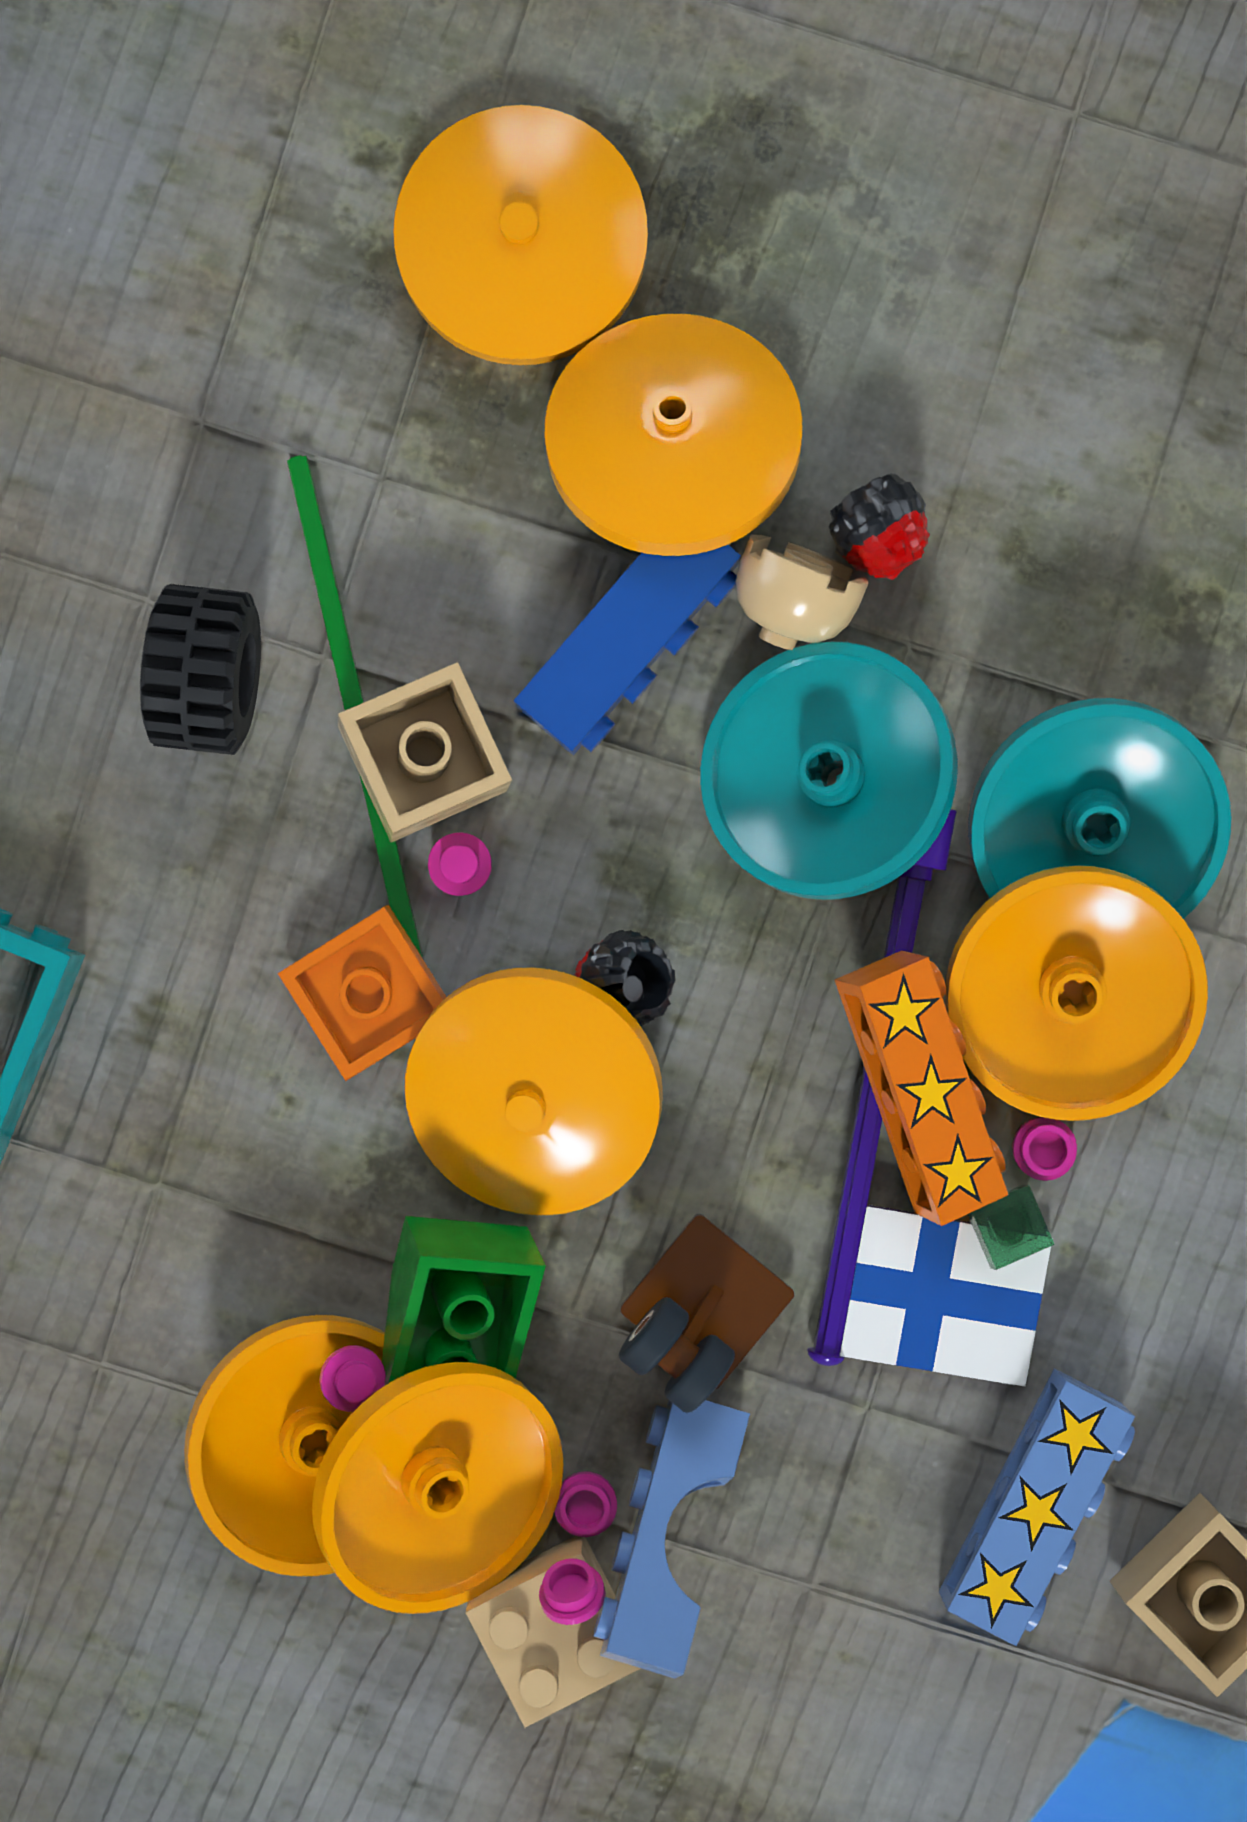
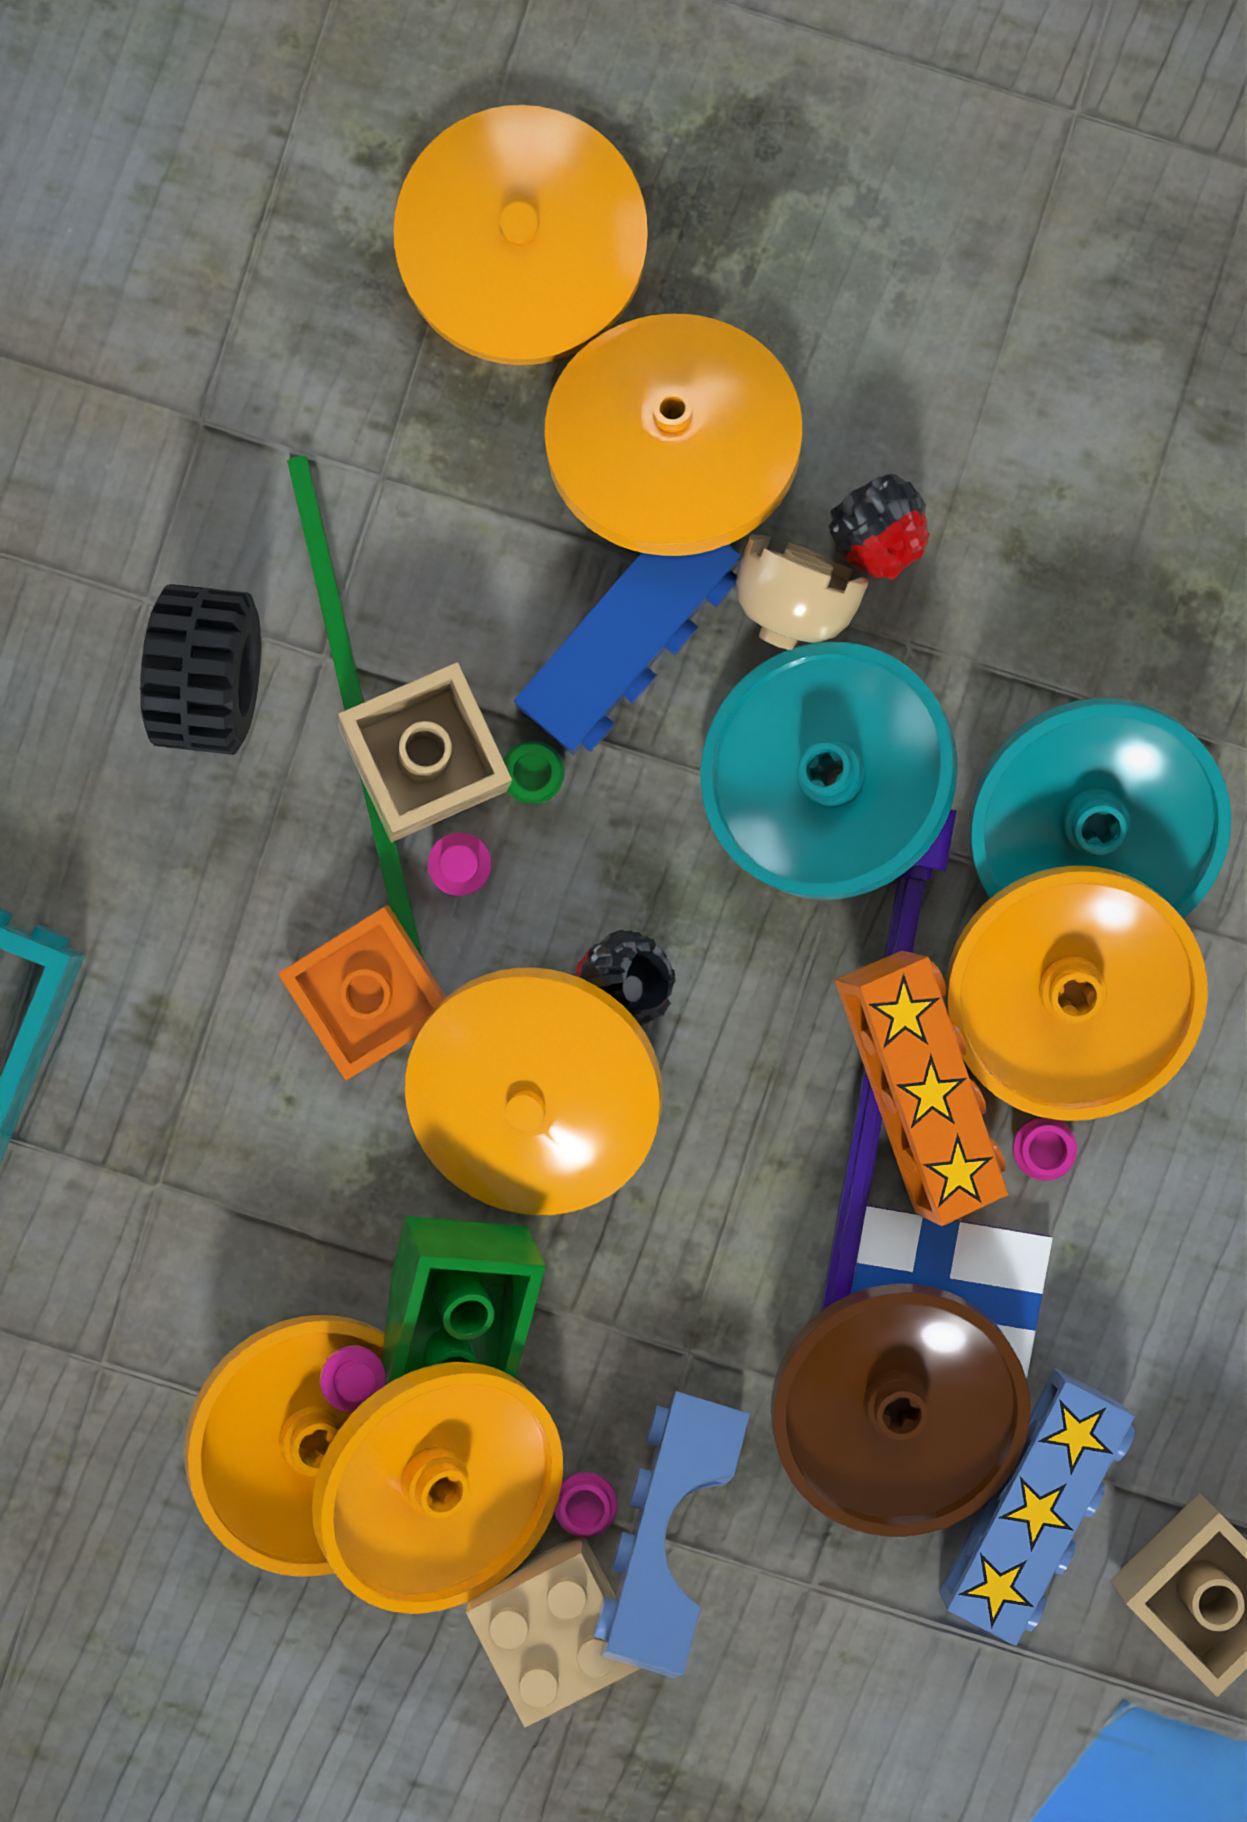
(534, 771): none -> green tile
(571, 1592): dark pink plate -> none
(700, 1312): reddish brown plate -> none
(900, 1410): none -> reddish brown dish
(1011, 1228): clear green plate -> none

